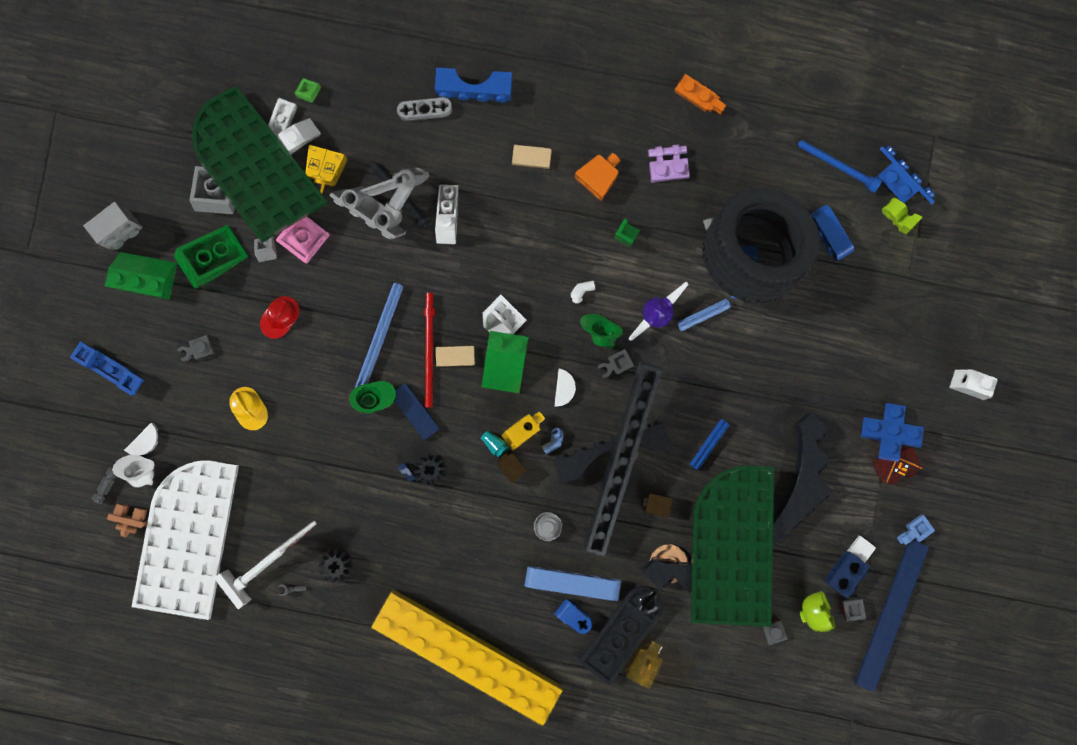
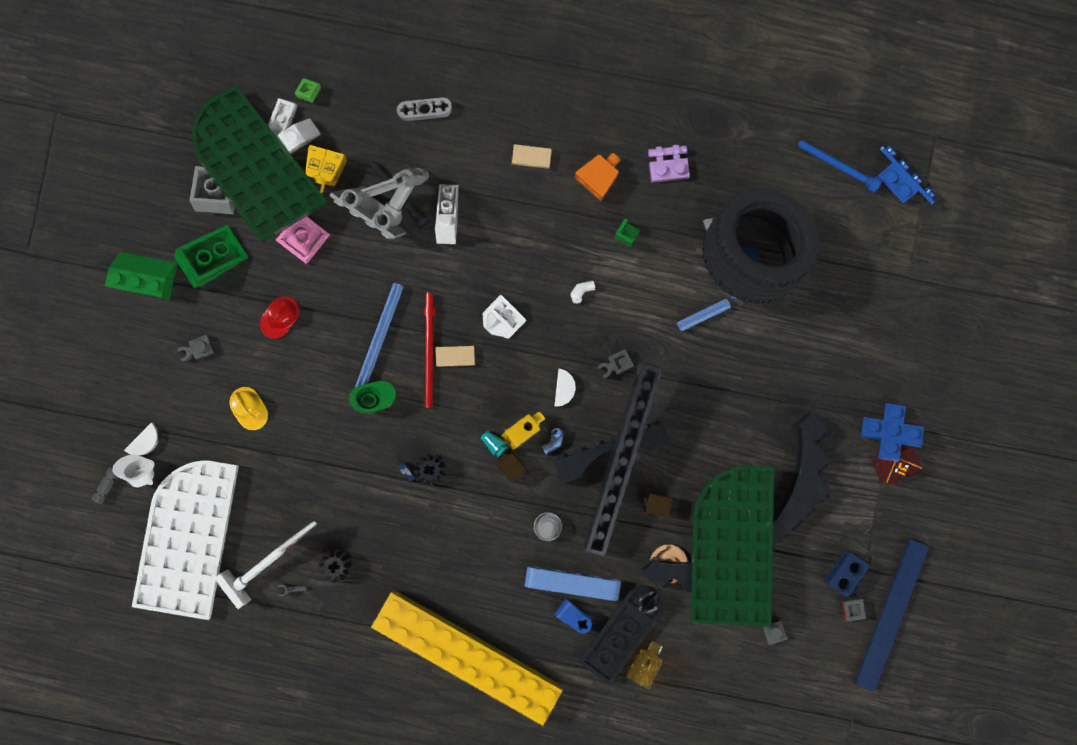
(107, 367): blue slope -> none
(113, 226): light grey brick -> none
(120, 515): nougat hips -> none
(266, 250): light grey slope -> none
(415, 412): dark blue tile -> none
(496, 88): blue arch -> none
(504, 361): green slope -> none
(602, 331): green piece -> none
(658, 312): dark purple helmet -> none
(699, 95): orange hinge -> none
(709, 444): blue axle -> none
(817, 613): lime cylinder -> none
(832, 233): blue beam -> none
(861, 548): white tile -> none
(898, 213): lime leg -> none
(918, 529): medium blue plate -> none
(976, 383): white torso -> none

